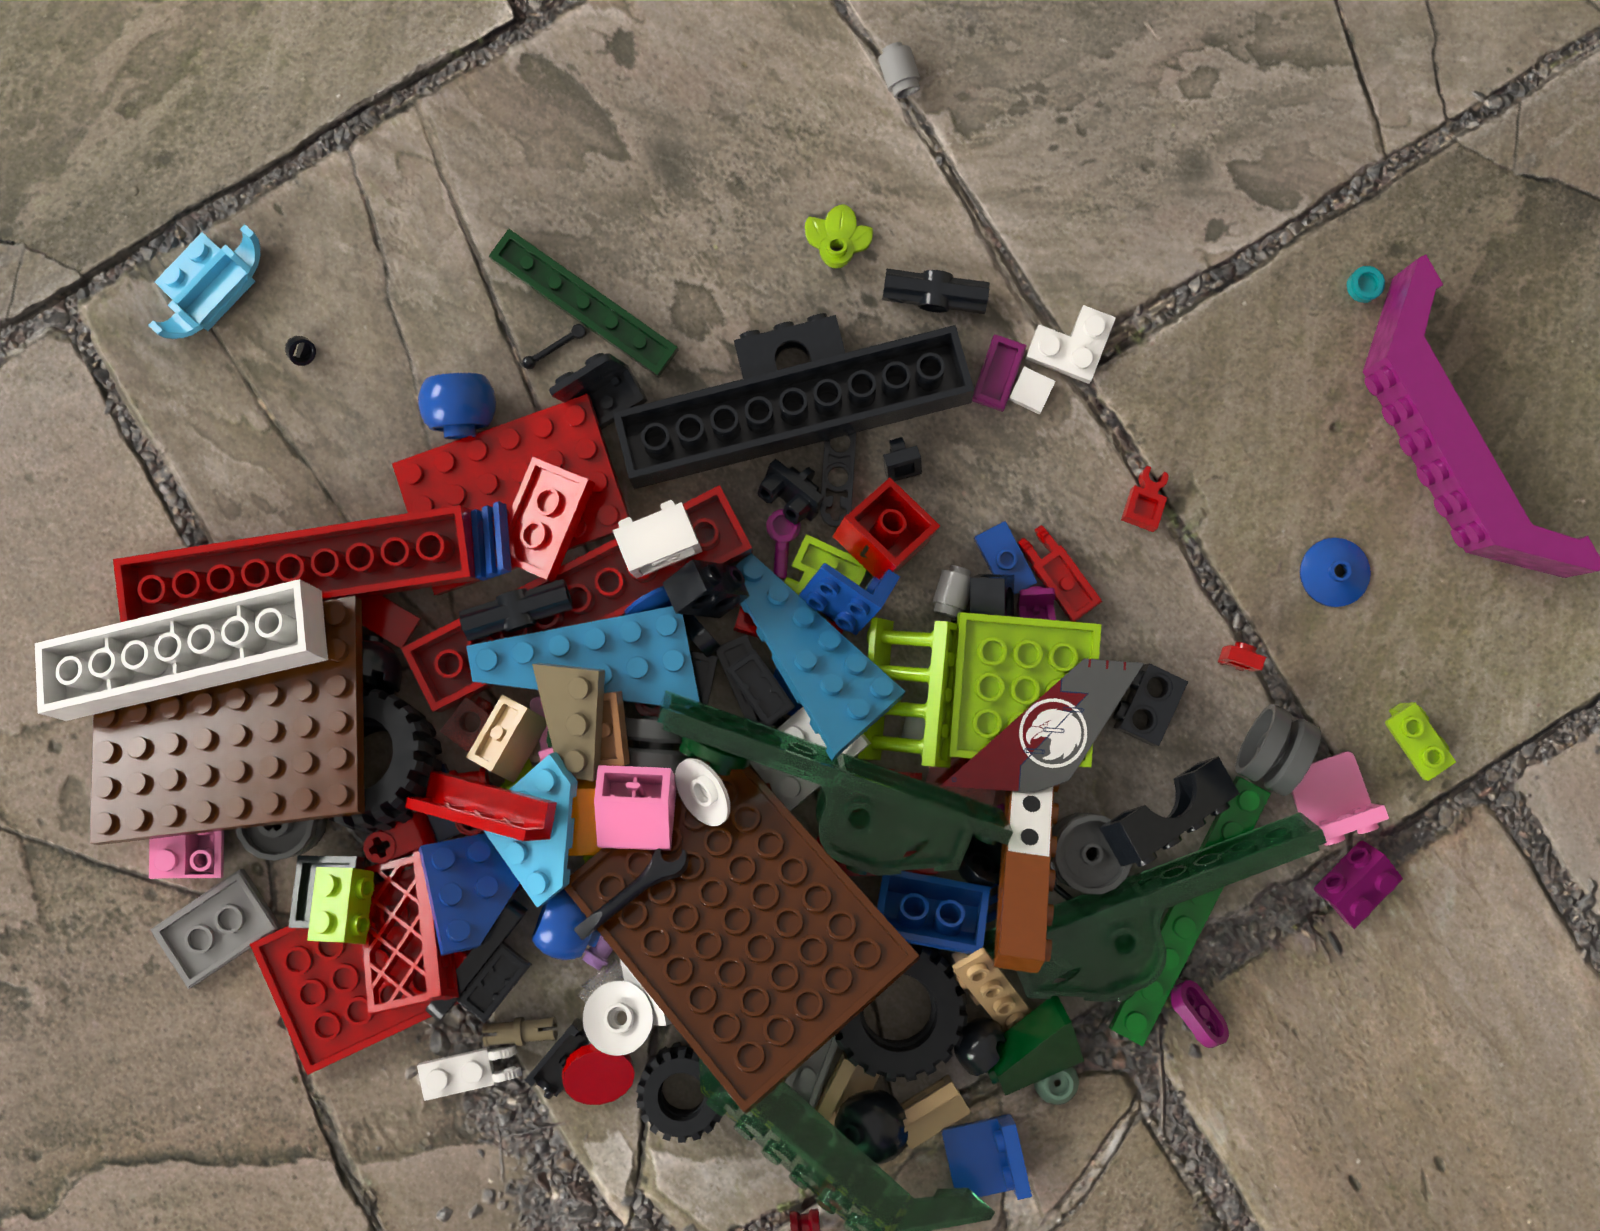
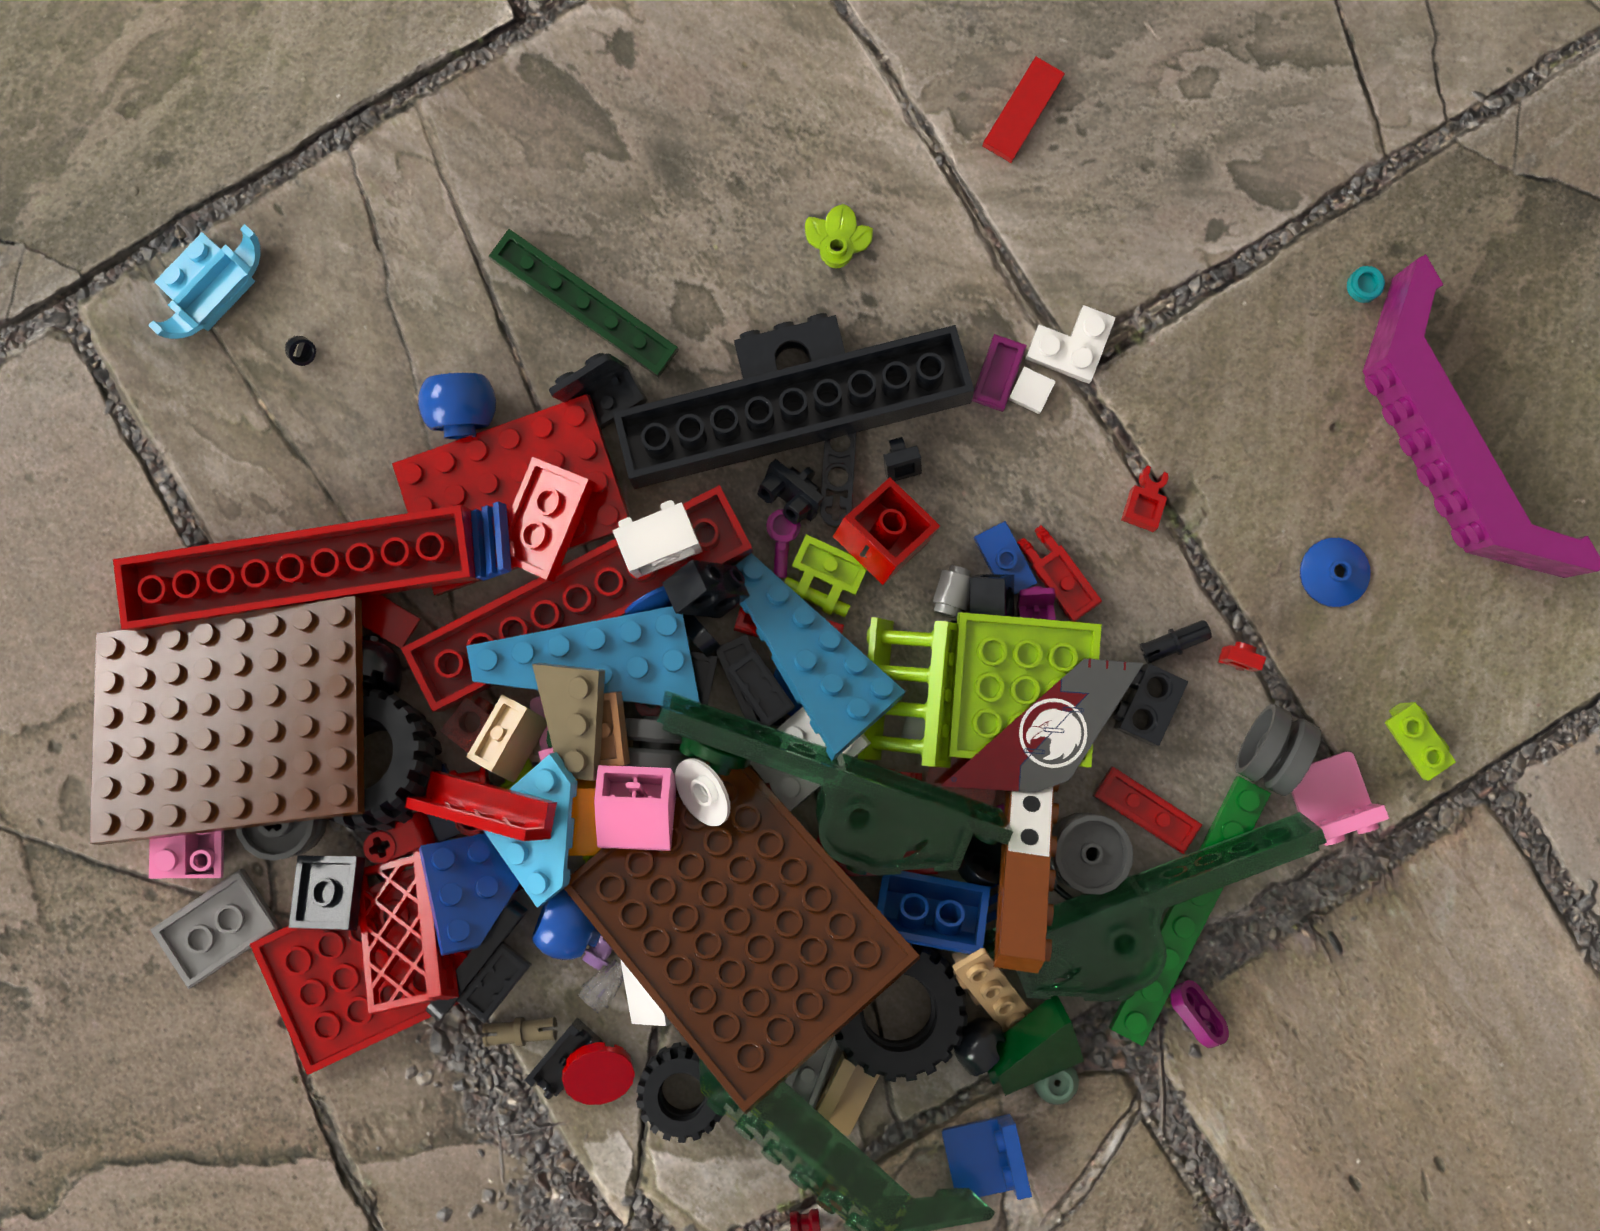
(181, 651): white brick -> none
(341, 905): bracket -> none
(465, 1072): white hinge -> none
(516, 610): black piece -> none
(578, 332): black hinge -> none
(601, 1018): white dish -> none
(654, 873): black piece -> none
(846, 601): blue bracket -> none
(873, 1124): black cylinder -> none
(899, 70): light grey brick -> none
(932, 1111): tan panel -> none
(936, 291): black piece -> none
(1023, 109): none -> red tile
(1141, 832): black arch -> none
(1147, 810): none -> red tile
(1175, 641): none -> black axle
(1358, 883): magenta bracket -> none

